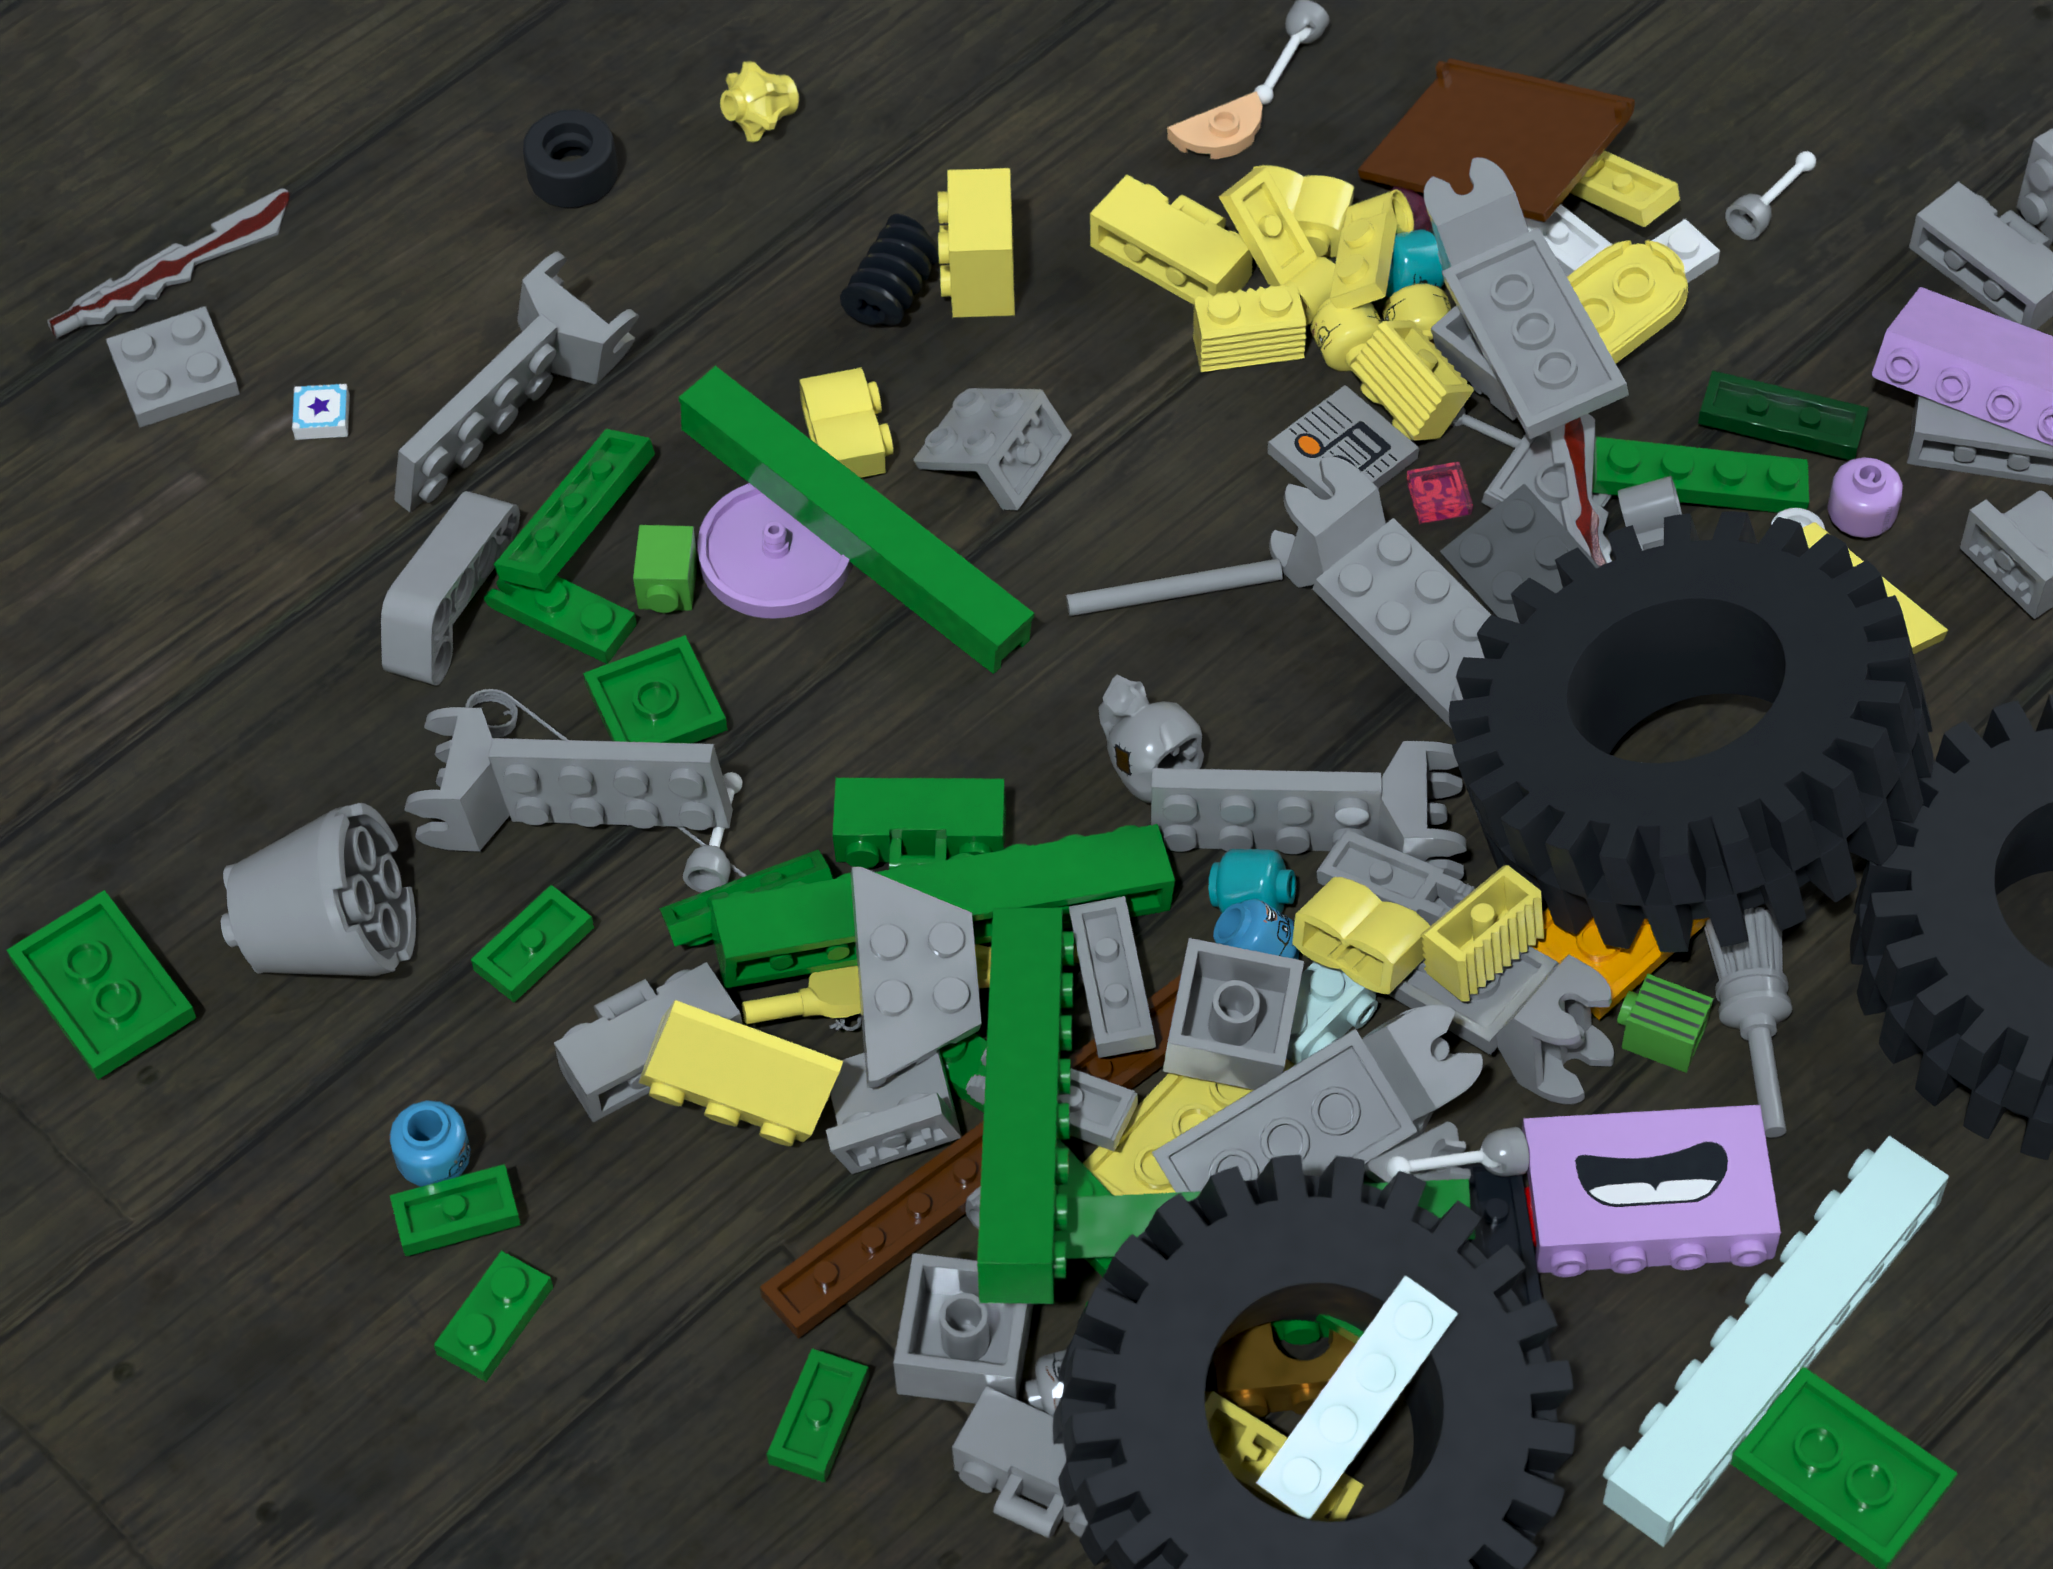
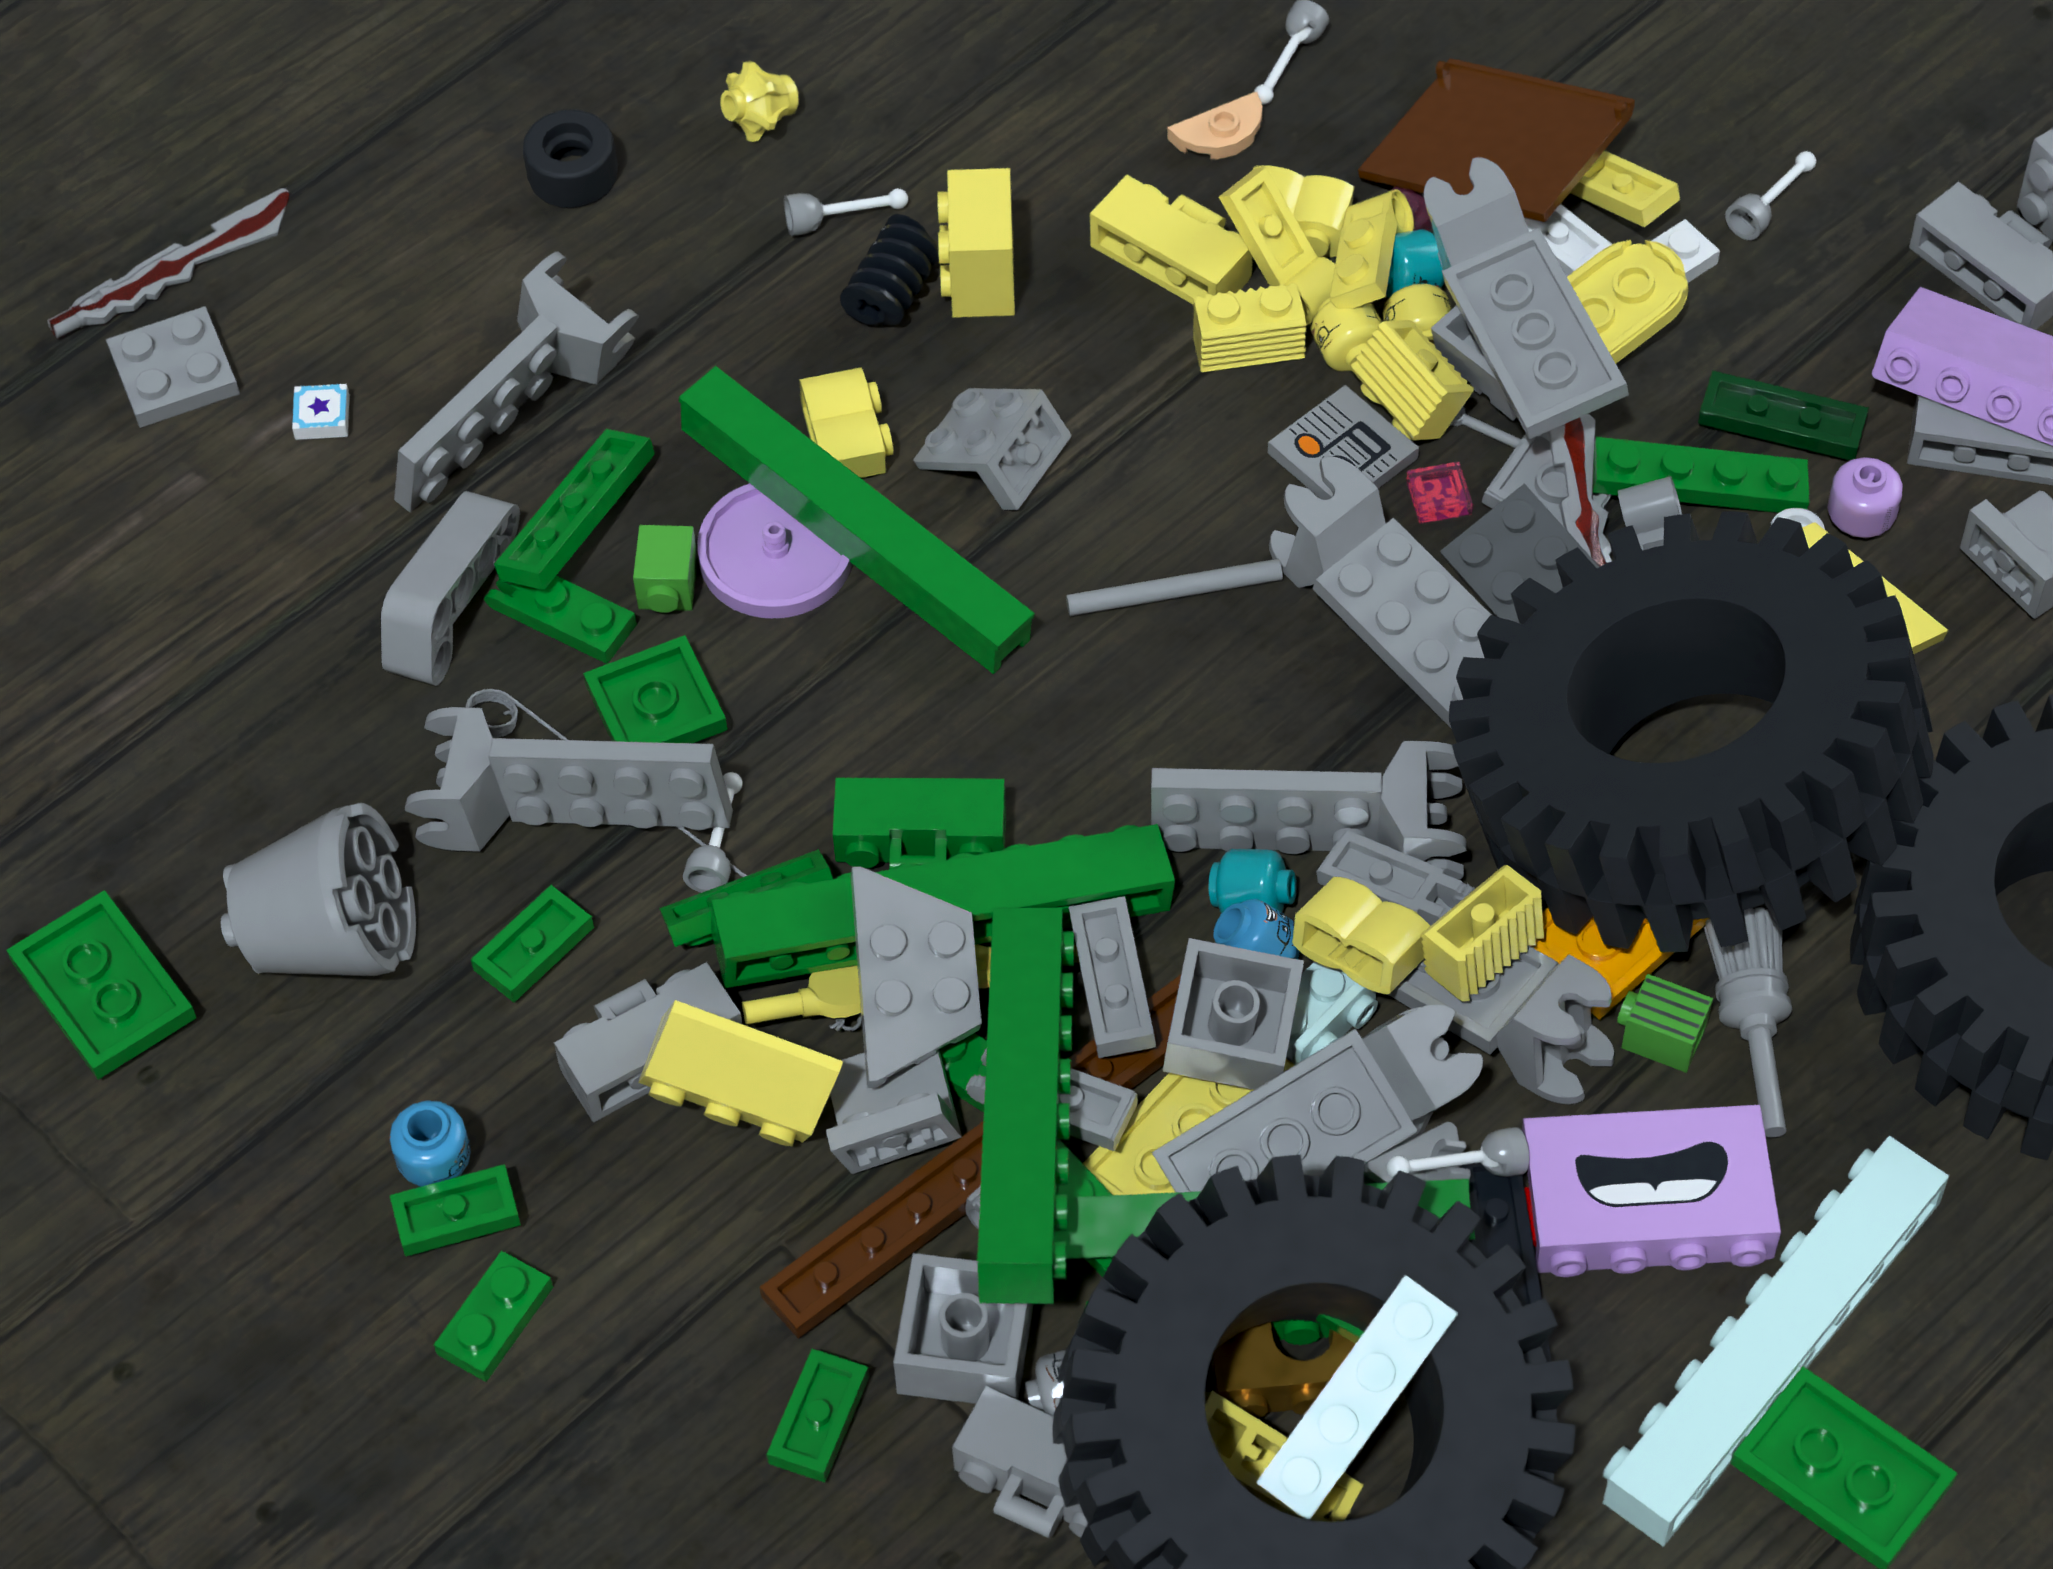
(806, 212): none -> hinge
(1146, 735): light grey piece -> none

